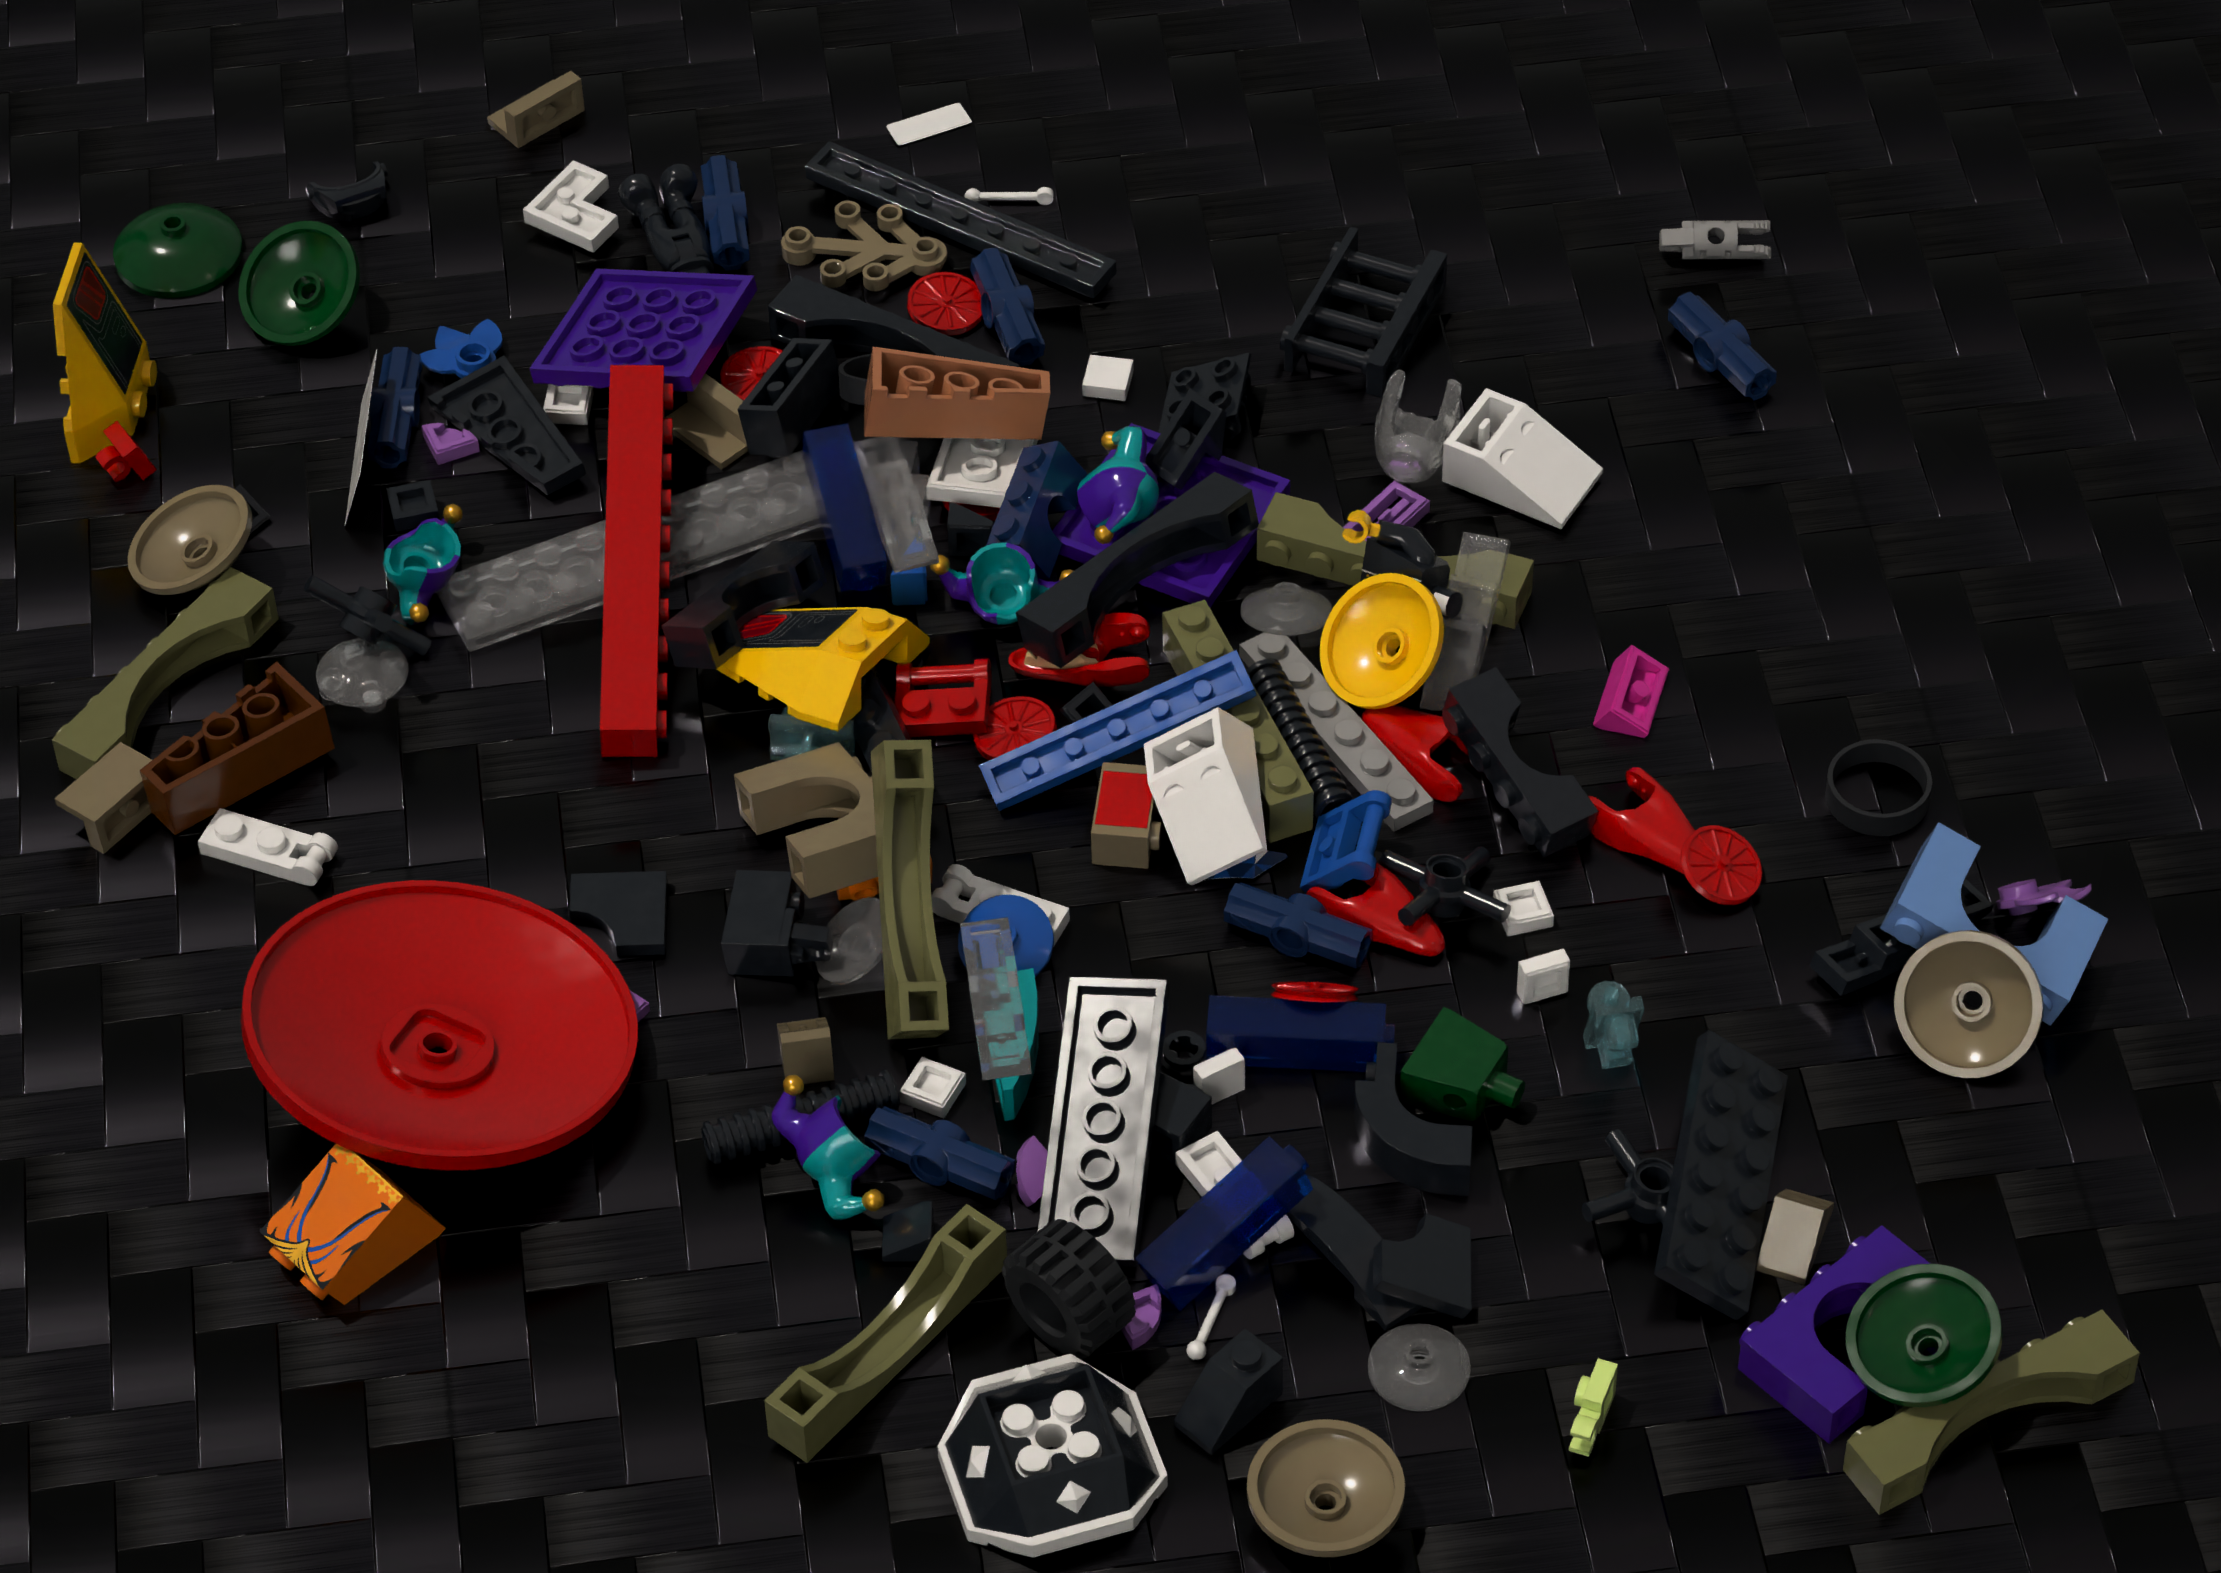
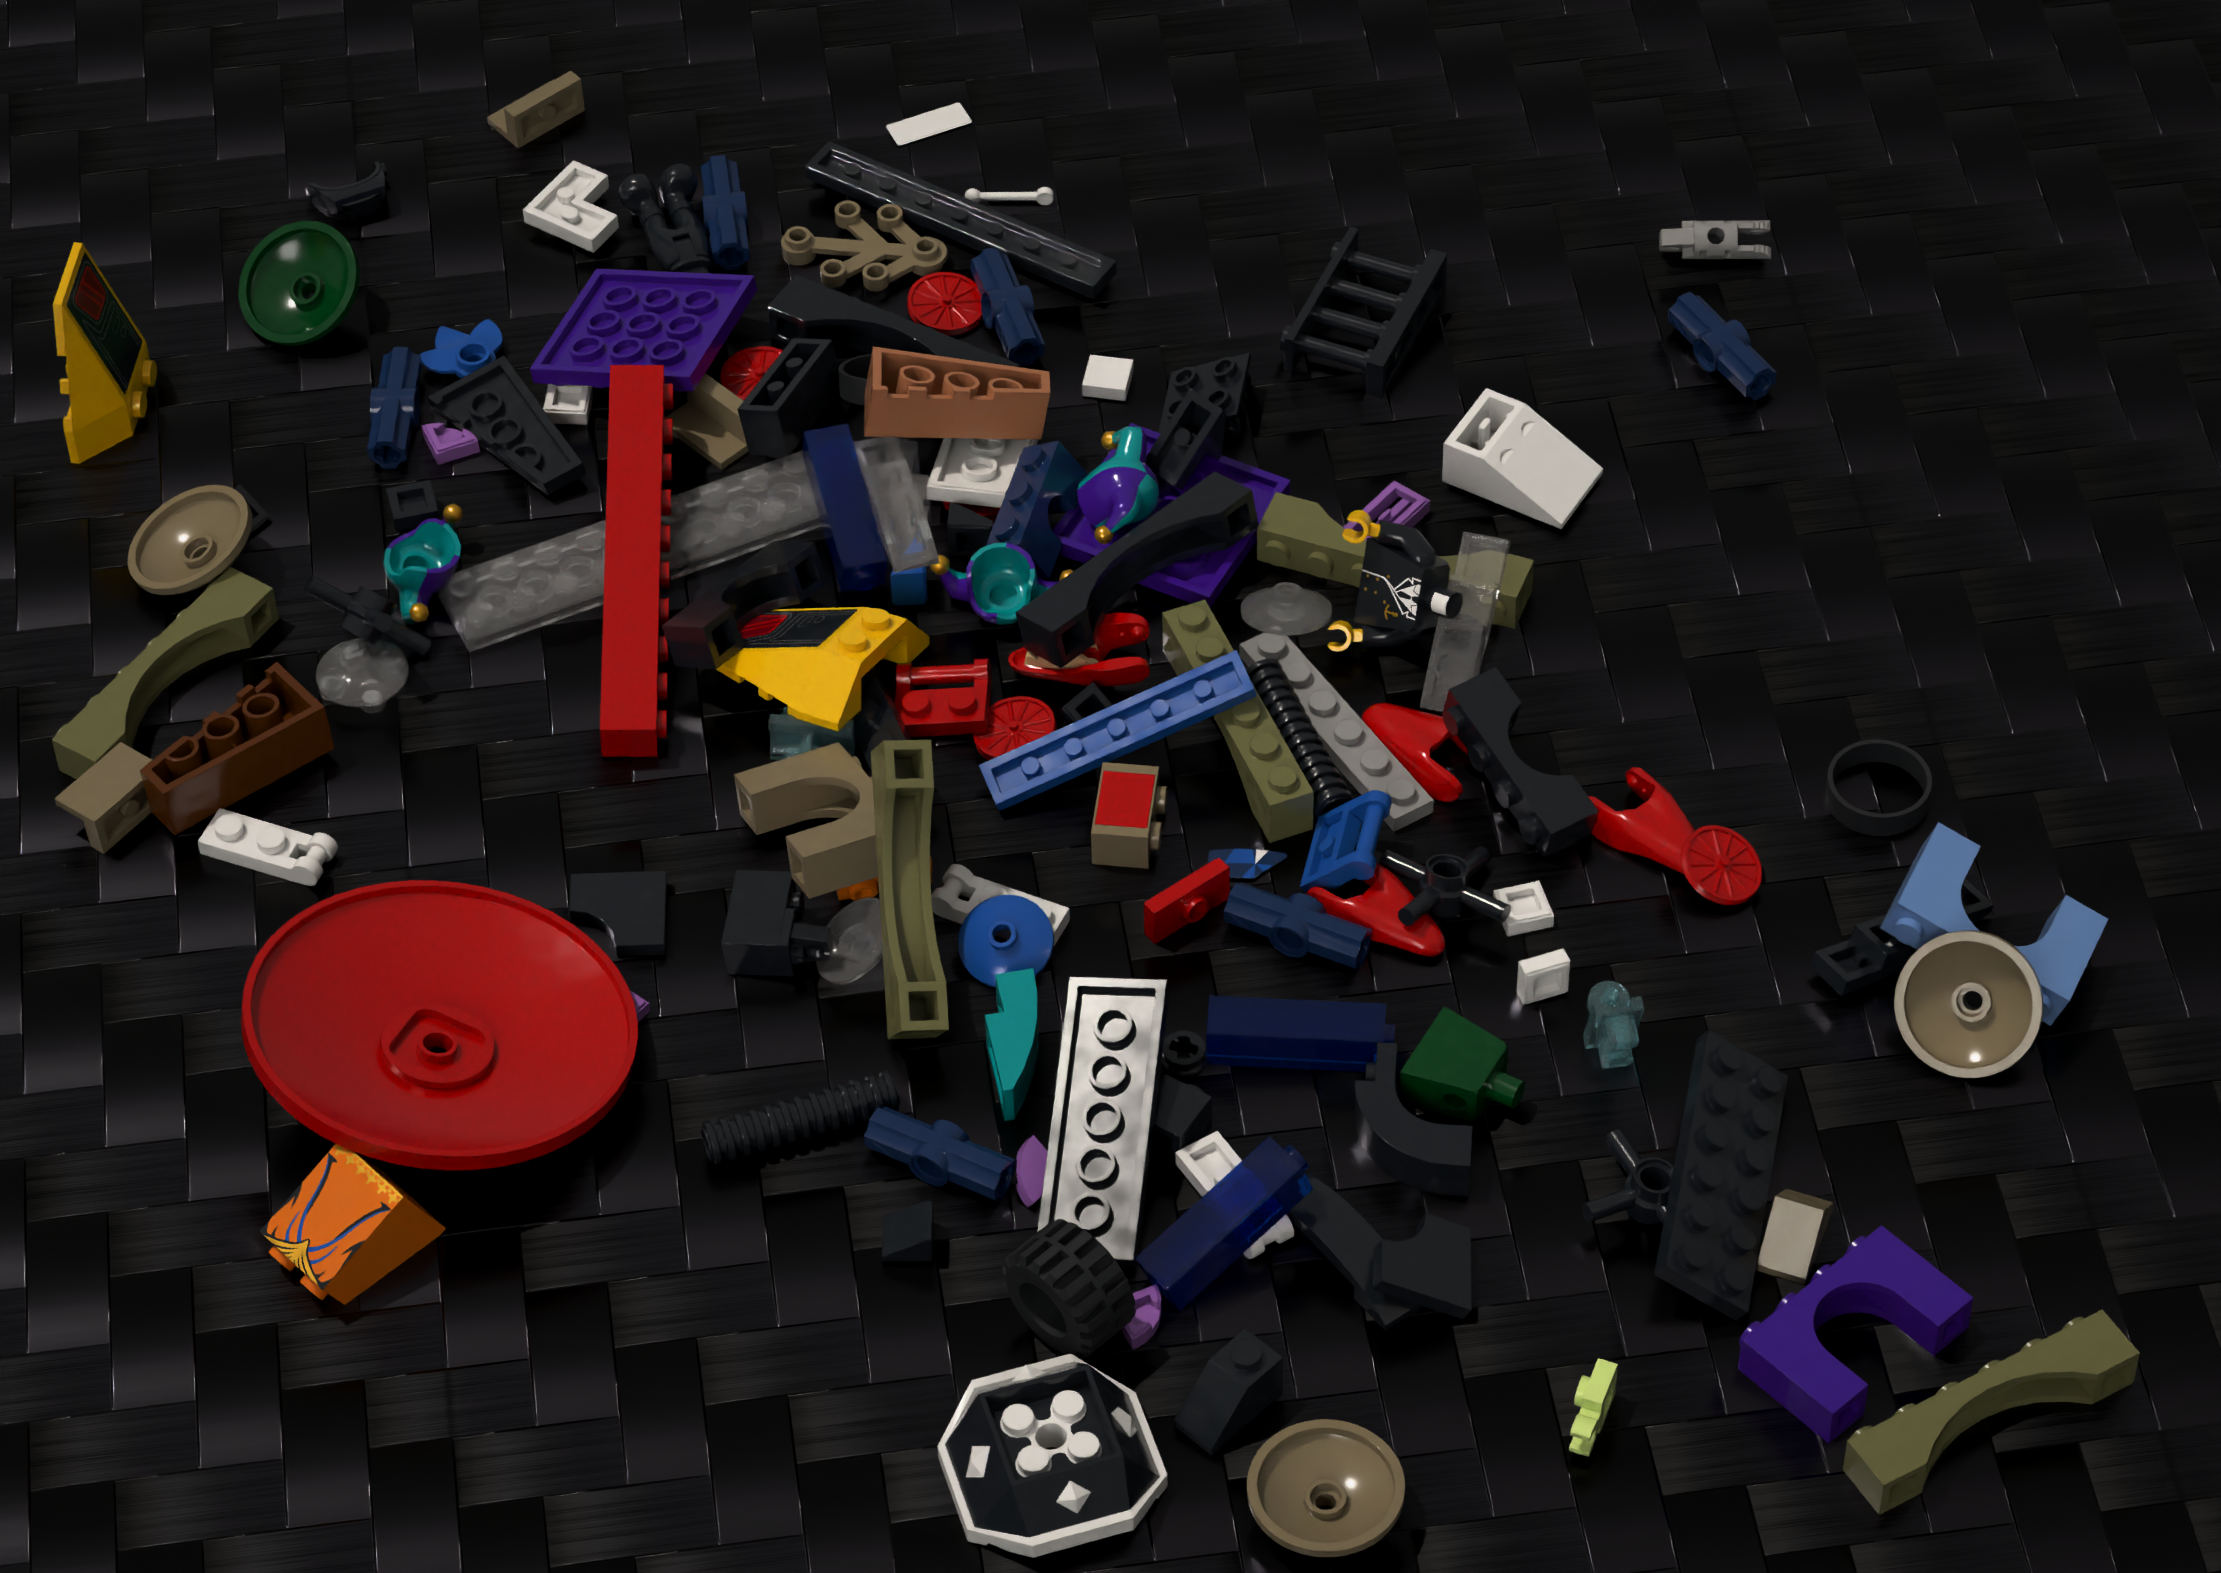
(123, 455): red tile -> none
(177, 250): dark green dish -> none
(358, 455): white sticker -> none
(806, 1050): dark tan slope -> none
(827, 1151): piece -> none
(832, 1391): olive arch -> none
(932, 1087): white tile -> none
(995, 999): clear slope -> none
(1186, 900): none -> red plate
(1208, 793): white slope -> none
(1221, 1075): white tile -> none
(1224, 1287): white hinge -> none
(1314, 991): red wheel -> none
(1368, 629): yellow dish -> none
(1409, 444): clear hair -> none
(1419, 1382): clear dish -> none
(1631, 694): dark pink slope -> none
(1918, 1311): dark green dish -> none
(2025, 895): medium lavender plate -> none

